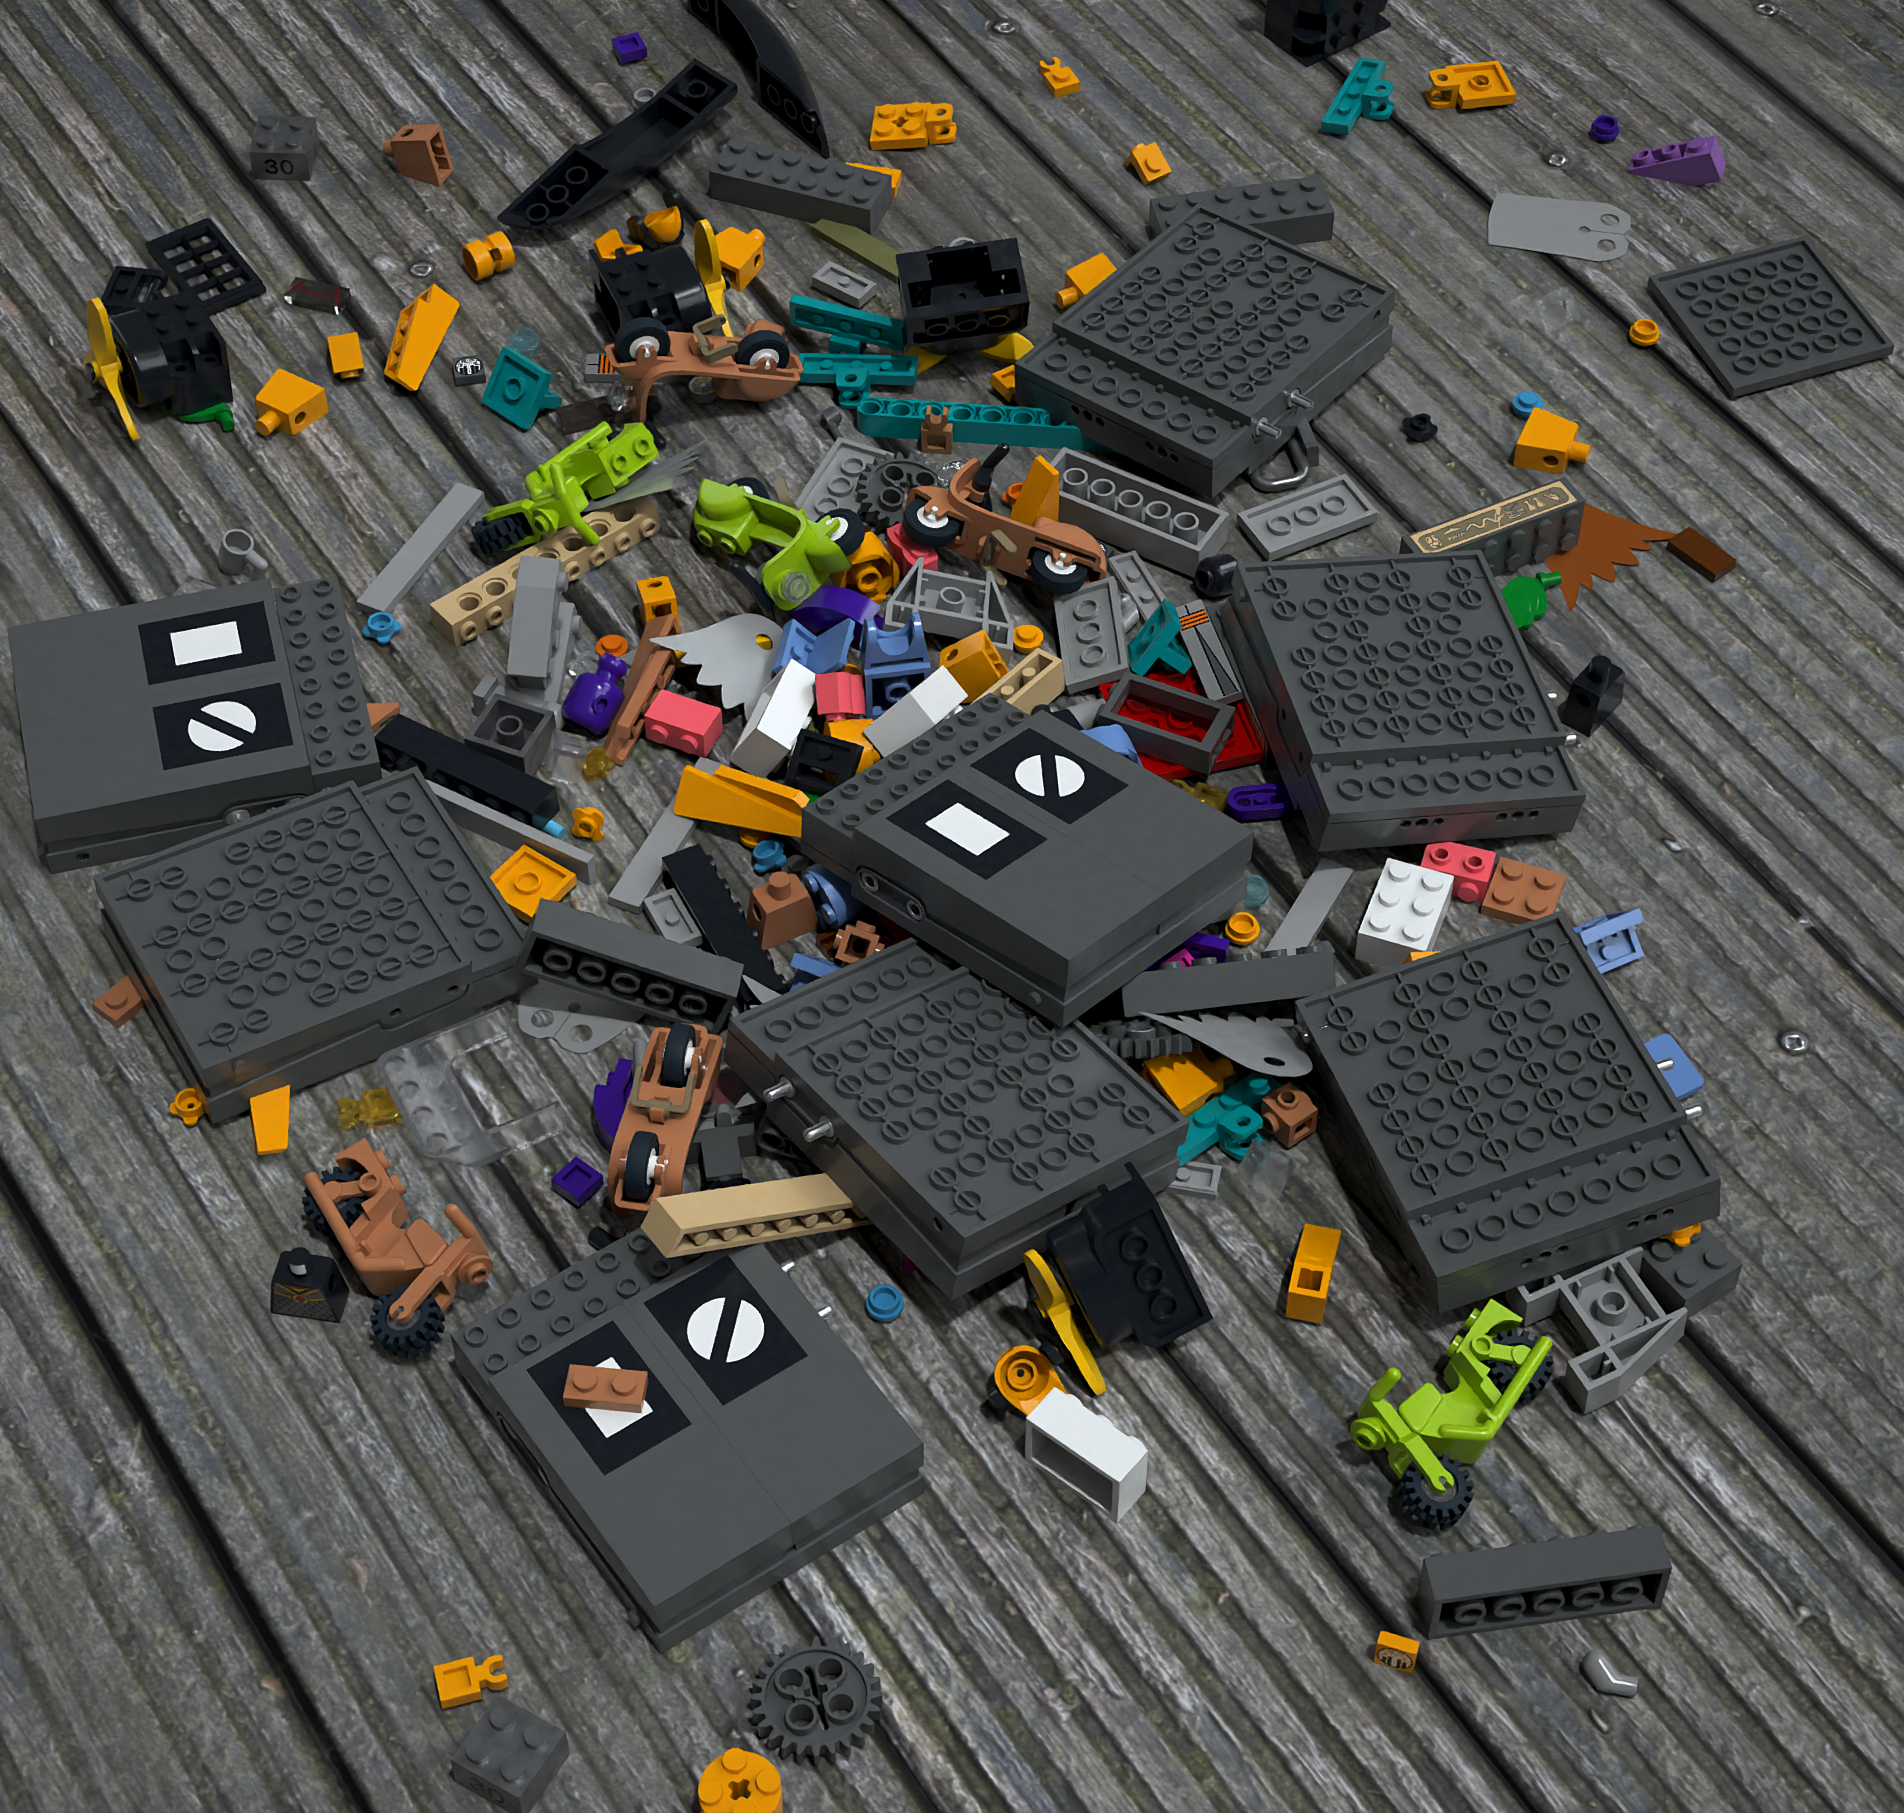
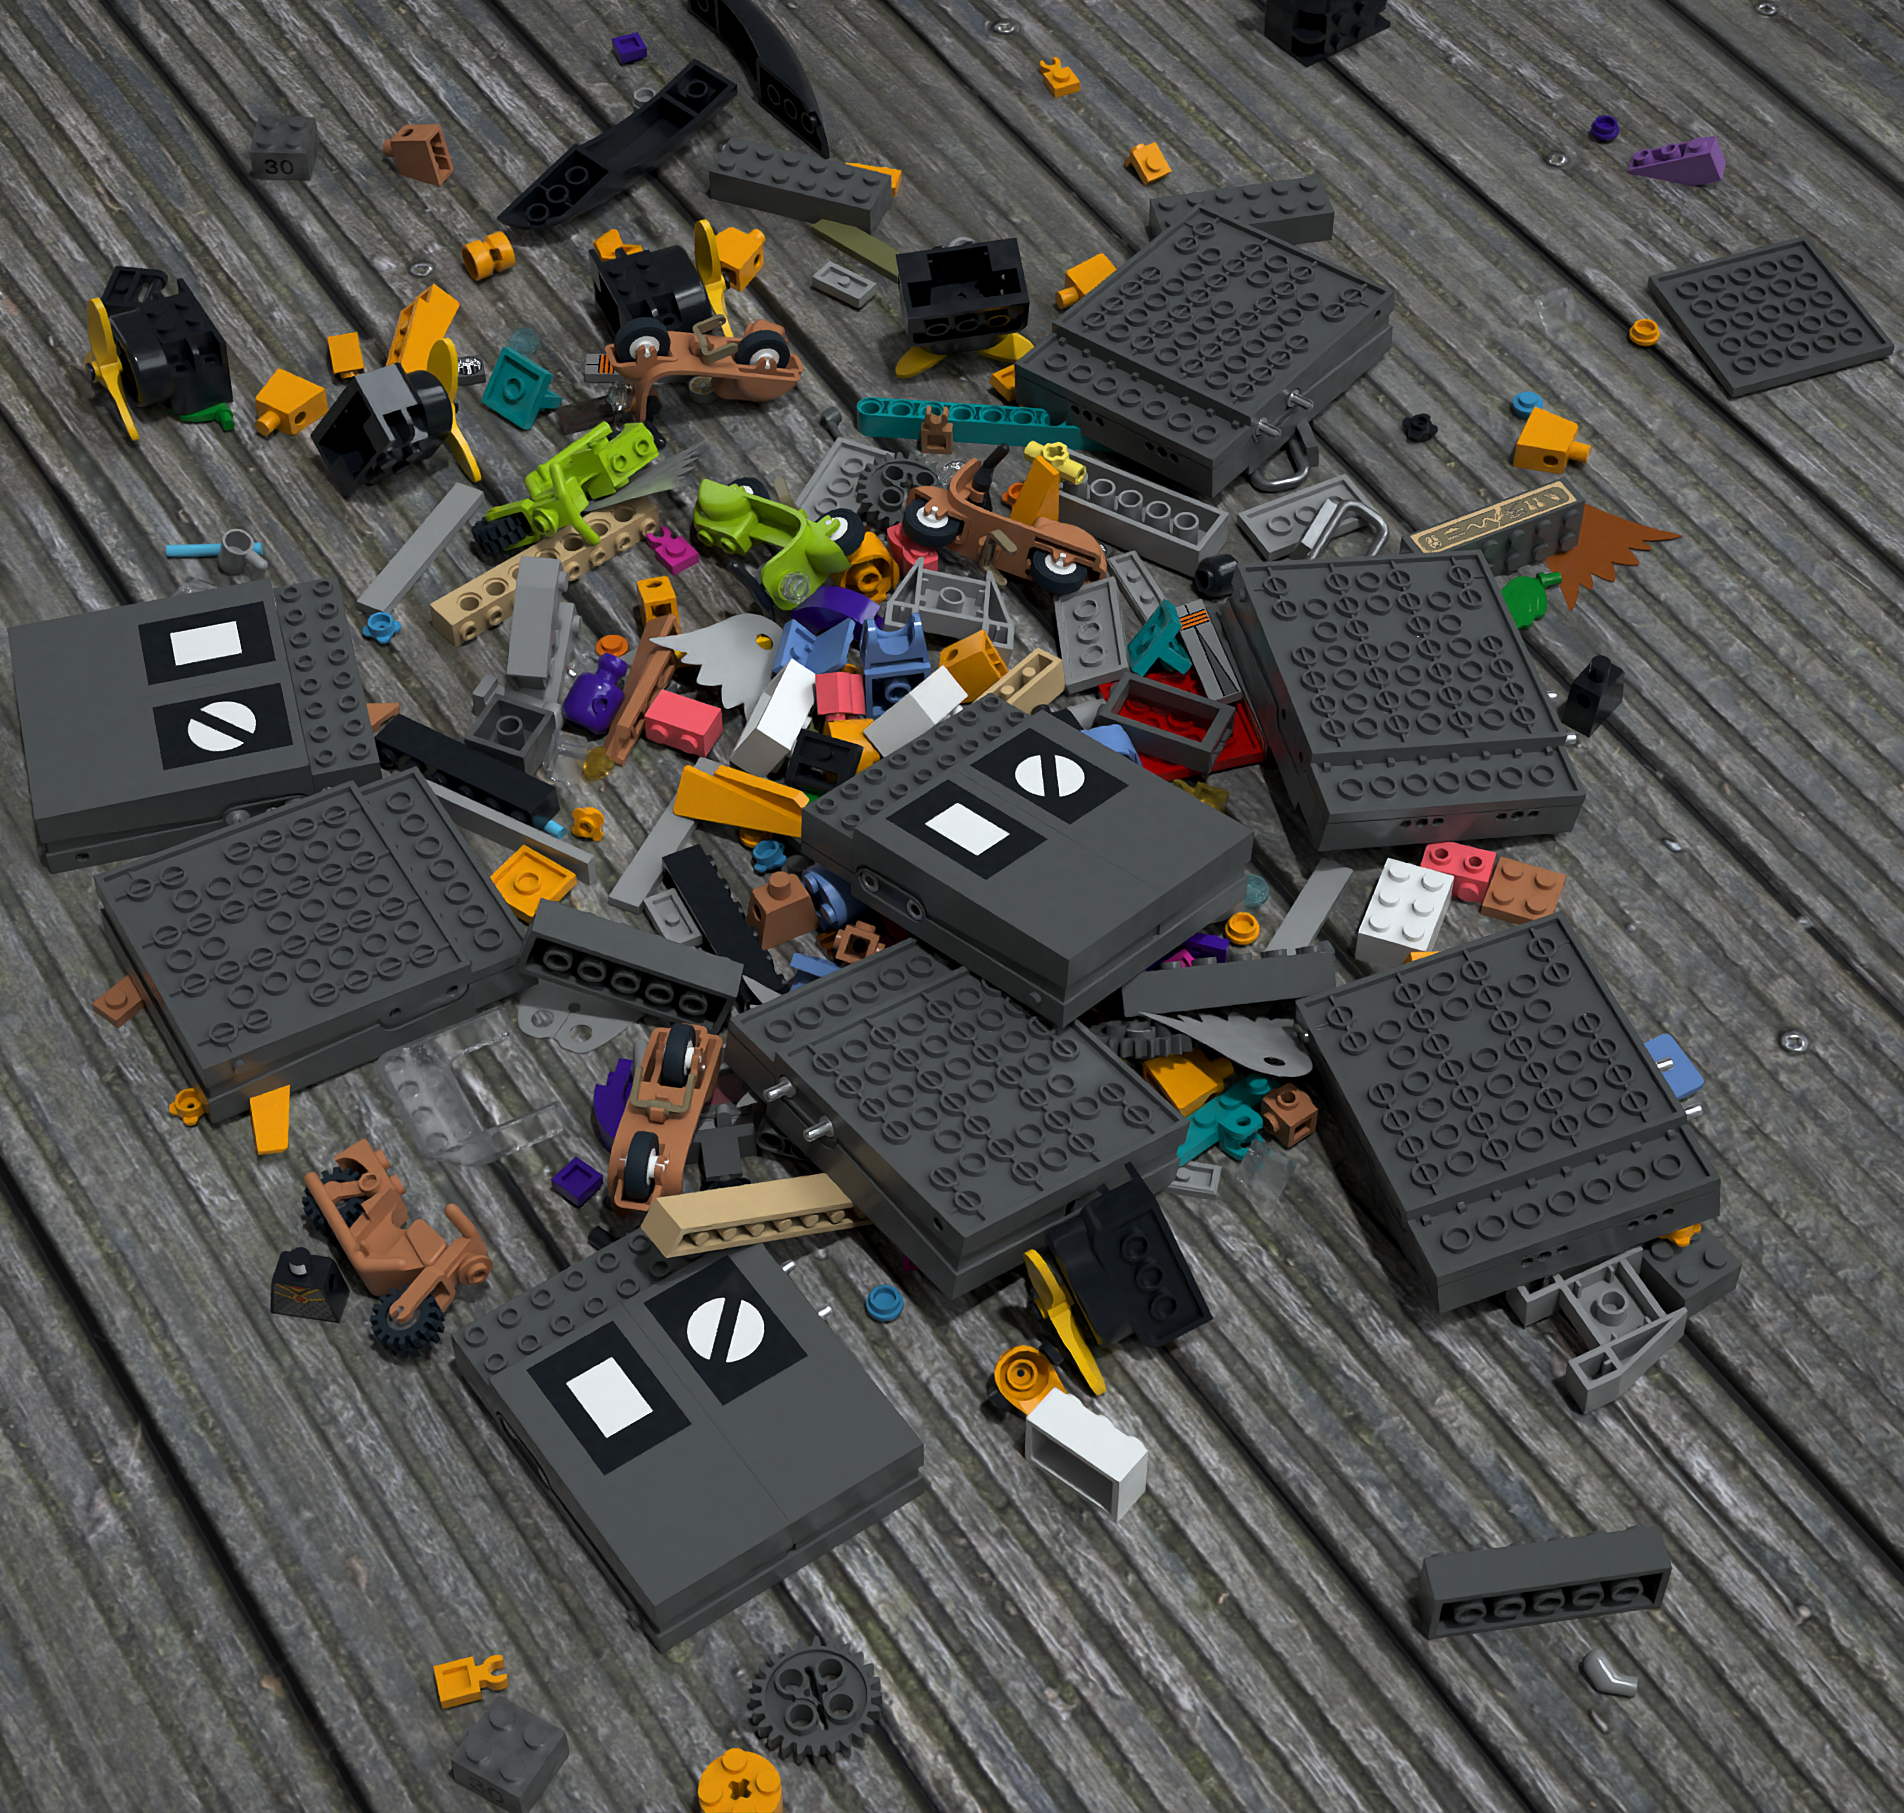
(191, 232): black piece -> none
(201, 550): none -> medium azure bar
(317, 295): clear smoke tile -> none
(374, 1108): clear yellow plate -> none
(394, 421): none -> black brick
(605, 1388): nougat plate -> none
(660, 227): cap -> none
(673, 553): none -> dark pink plate
(849, 327): teal plate -> none
(857, 371): teal plate -> none
(918, 124): light orange plate -> none
(1027, 638): light orange plate -> none
(1058, 457): none -> light yellow axle
(1129, 611): light grey arm -> none
(1259, 801): dark purple plate -> none
(1312, 1273): light orange slope -> none
(1325, 523): none -> flat silver bar
(1360, 94): teal plate -> none
(1396, 1652): light orange tile -> none
(1462, 82): light orange plate -> none
(1487, 1378): lime piece -> none
(1554, 226): light grey piece -> none
(1611, 939): medium blue bracket -> none
(1701, 554): reddish brown tile -> none

